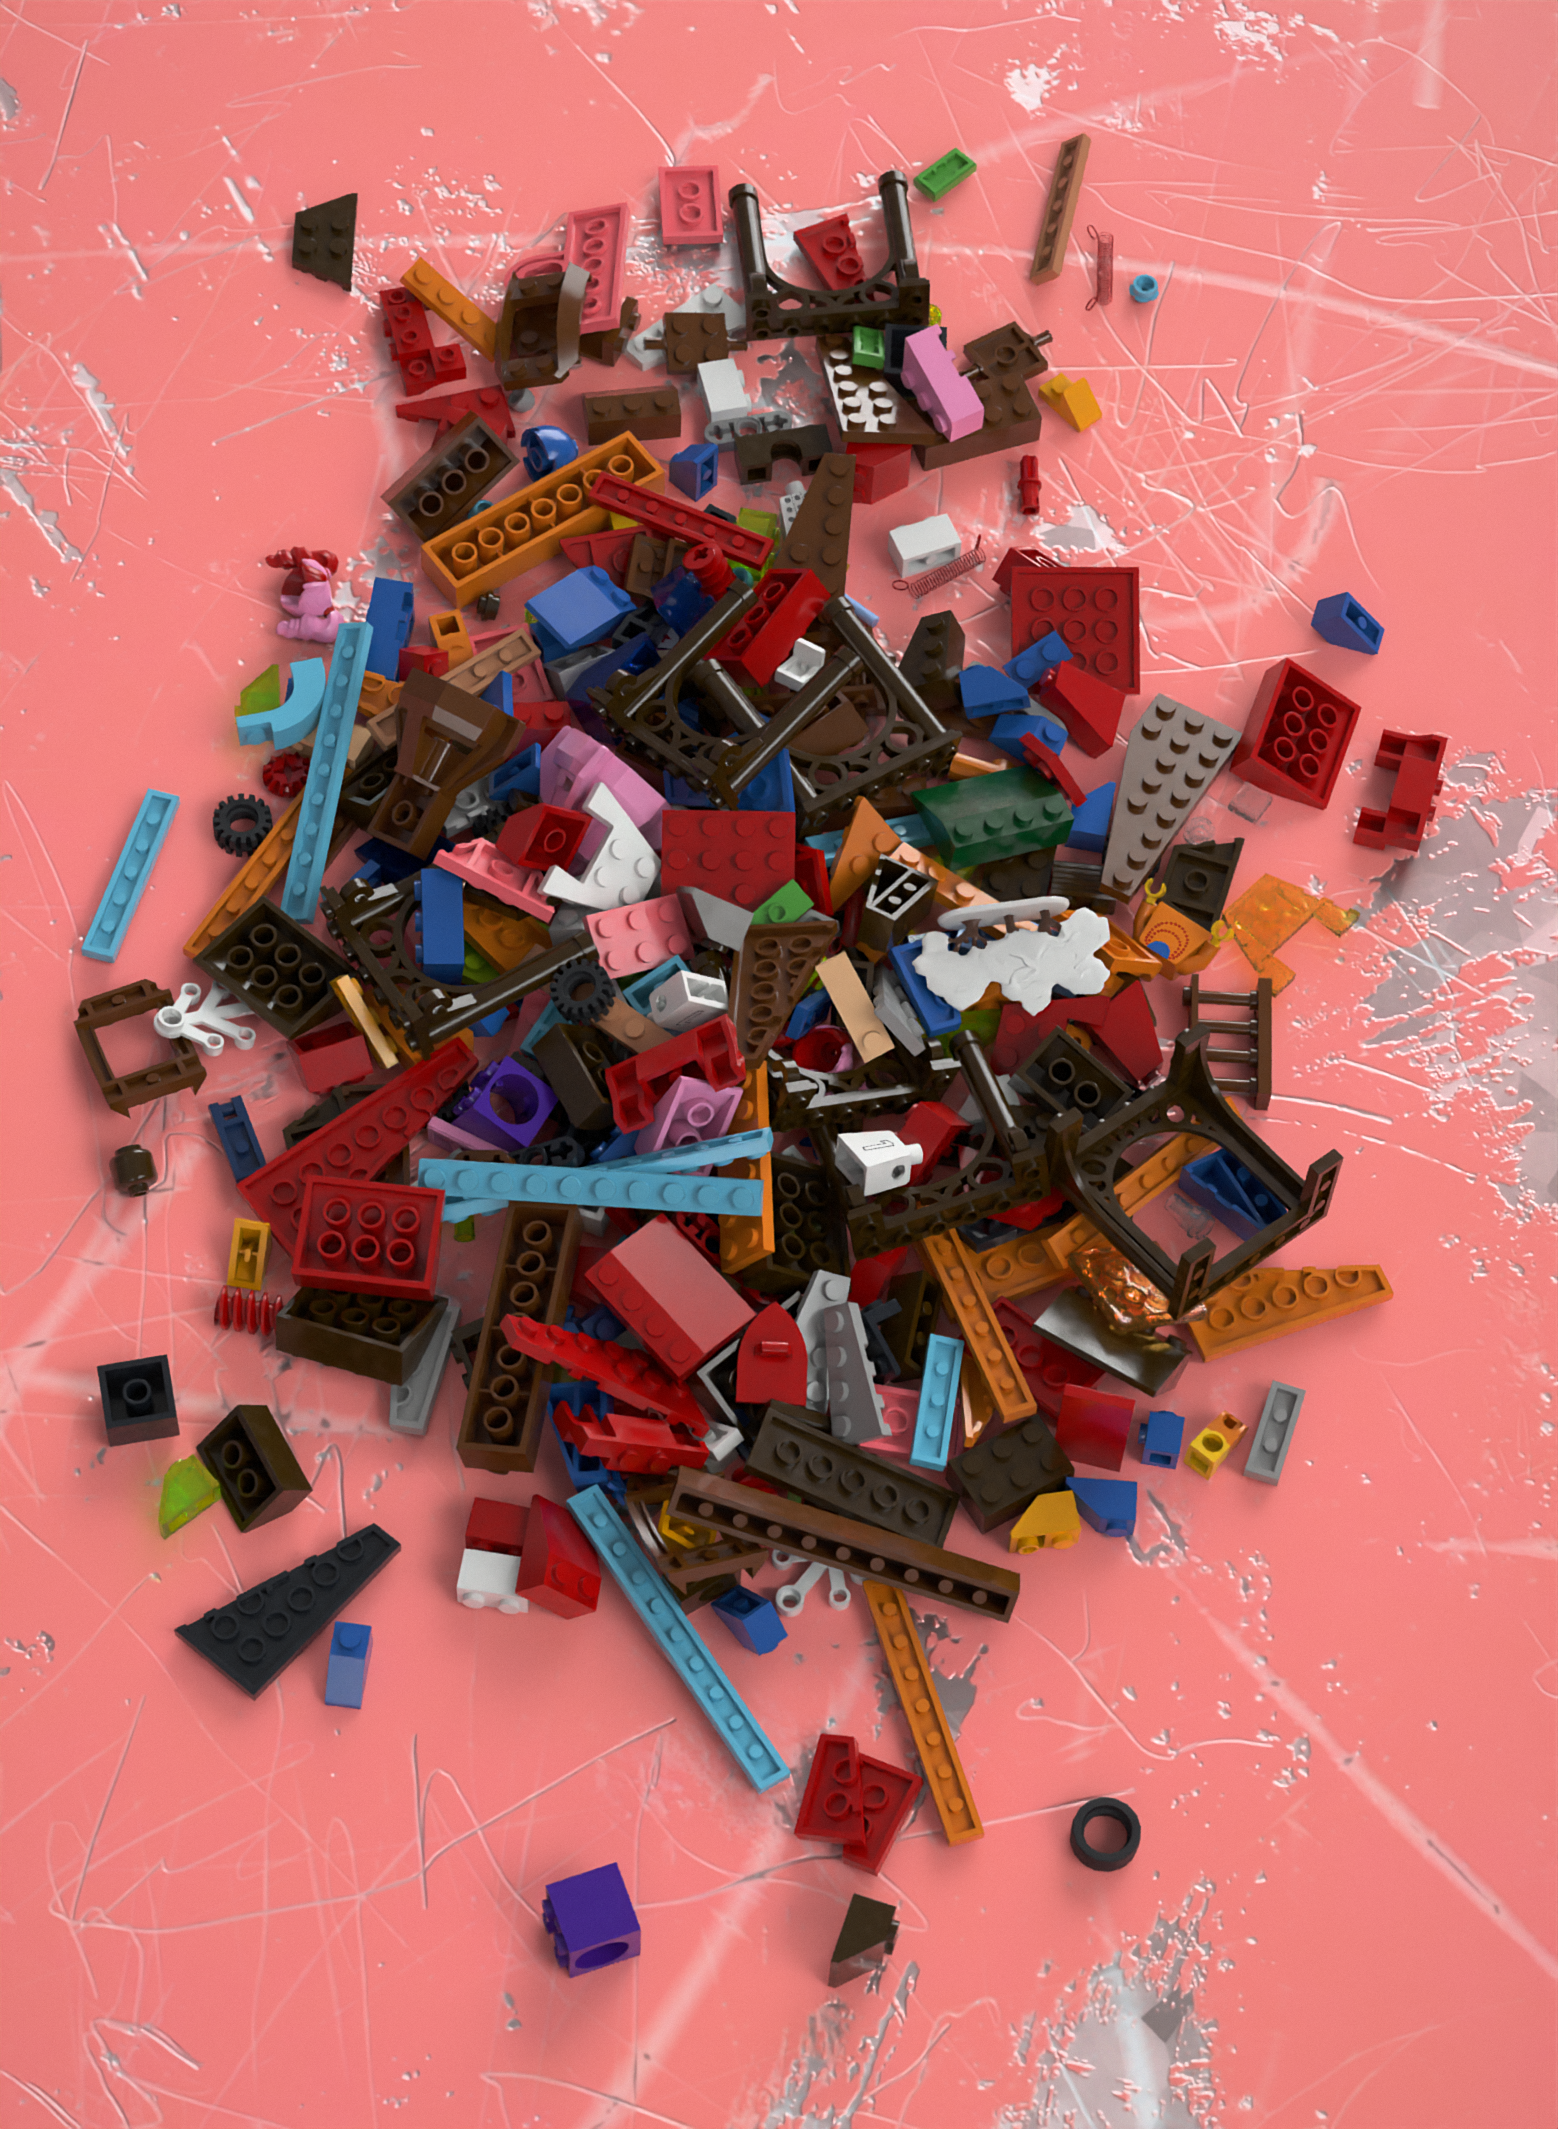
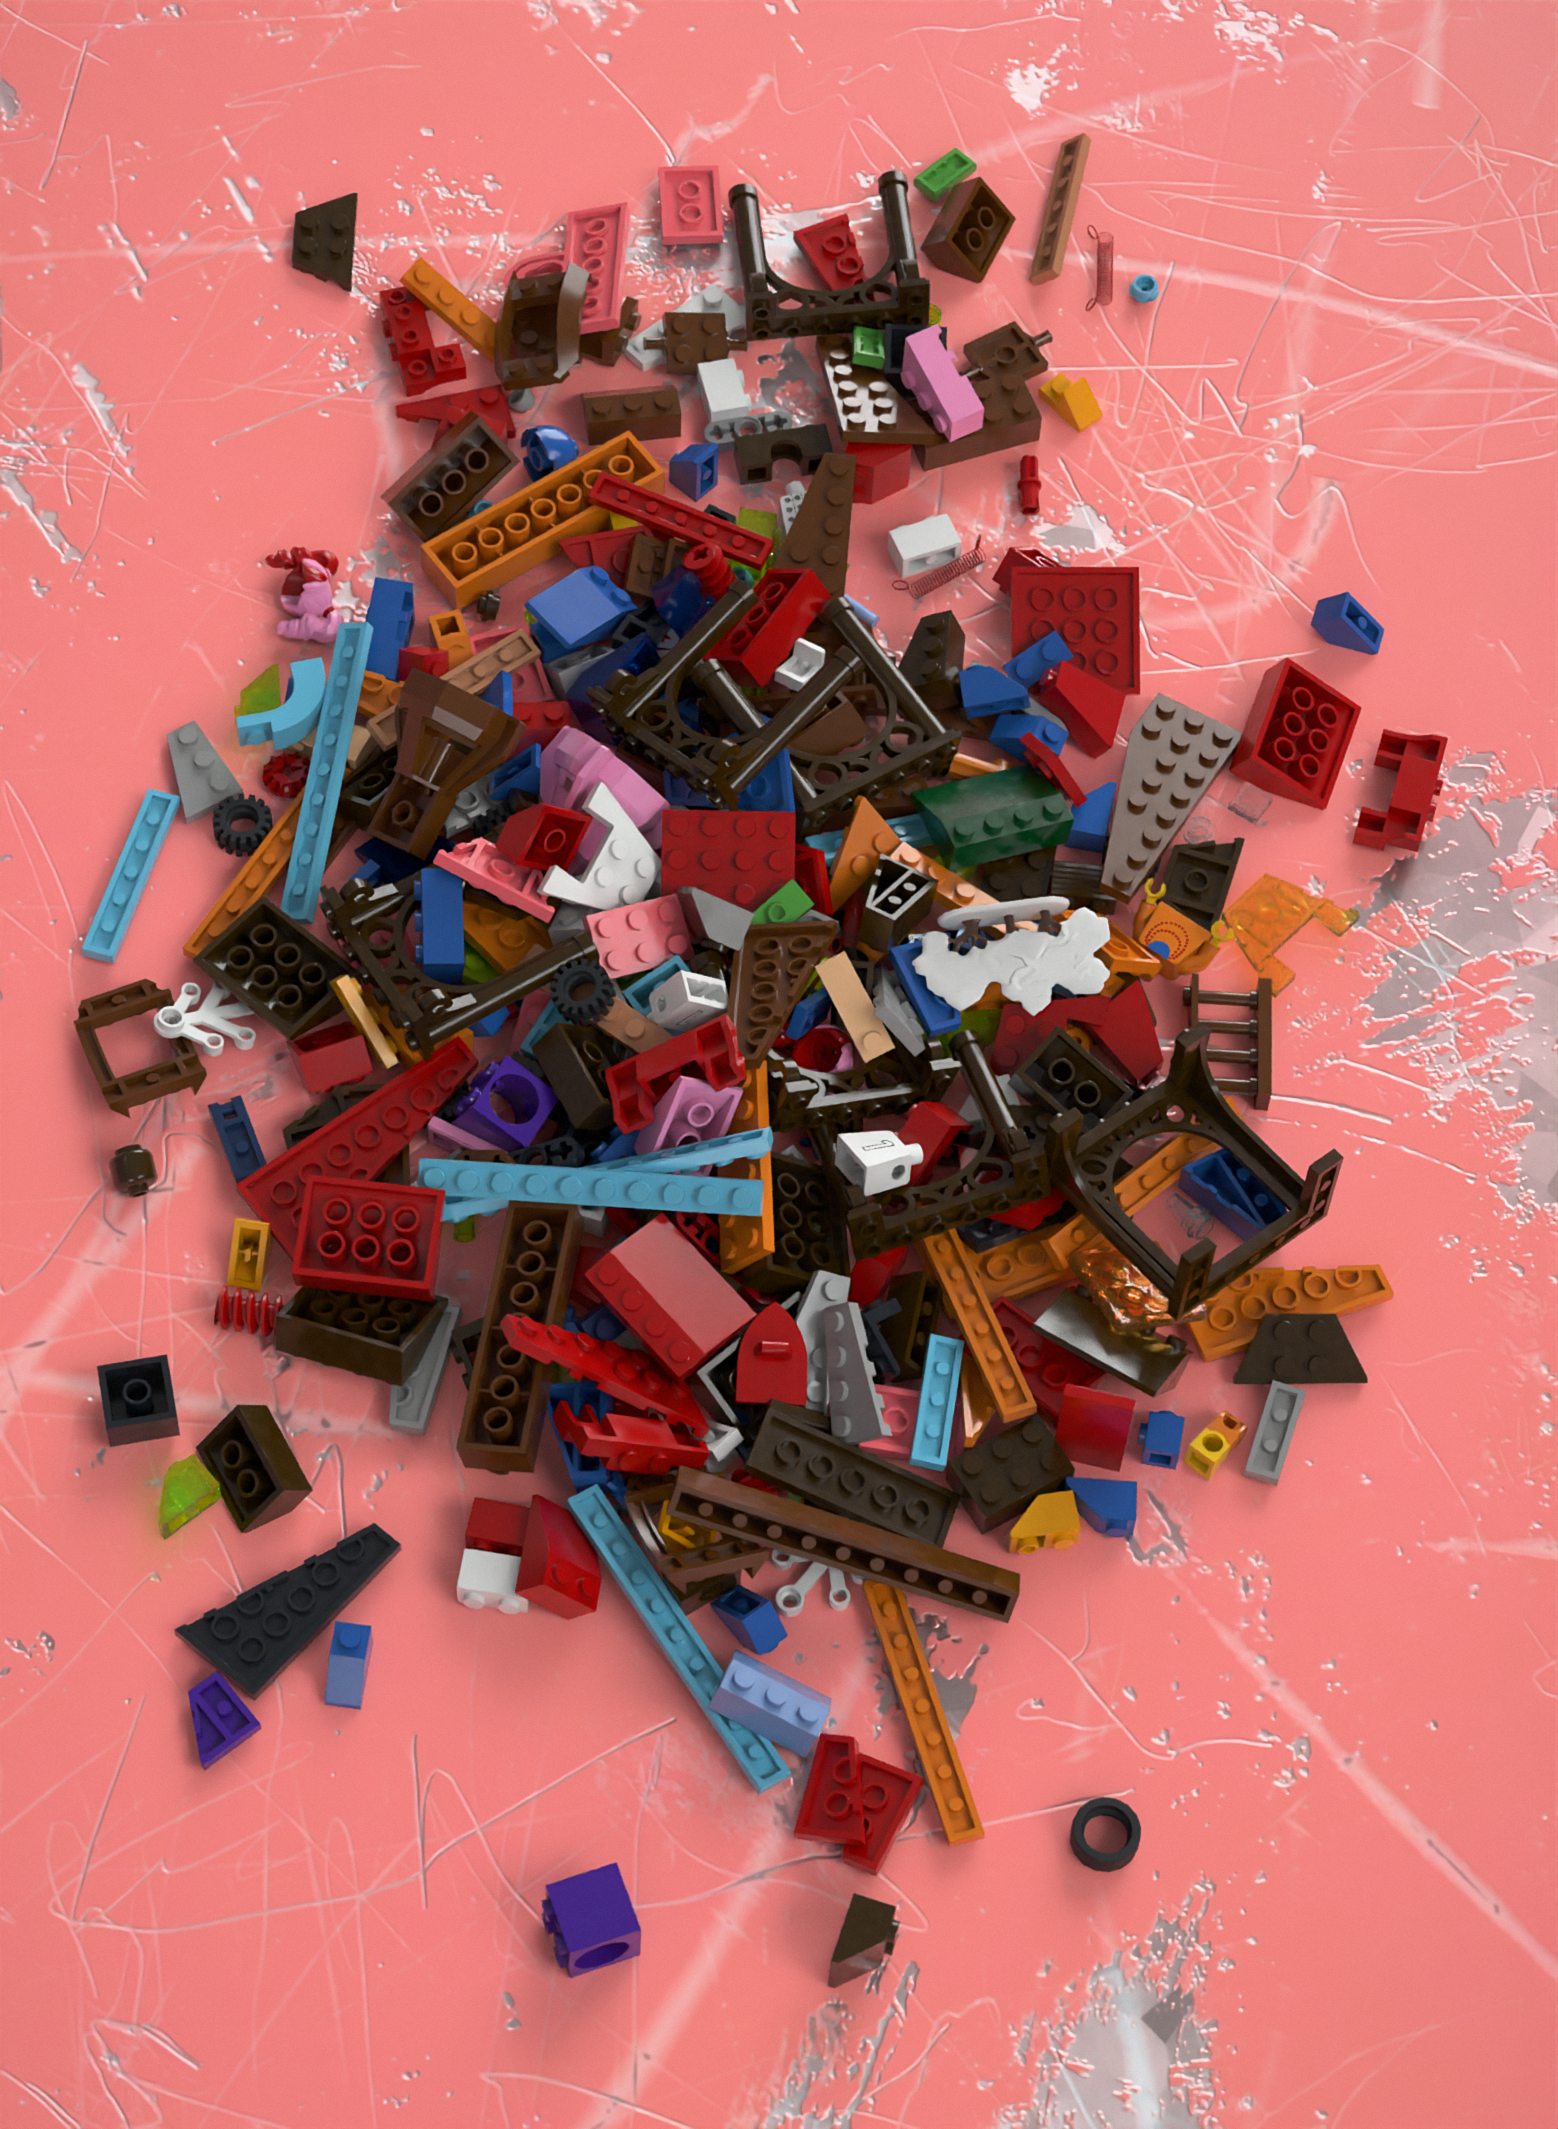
(199, 772): none -> light grey wing
(219, 1719): none -> dark purple wing
(770, 1703): none -> medium blue slope
(968, 231): none -> reddish brown slope
(1300, 1351): none -> dark brown wing

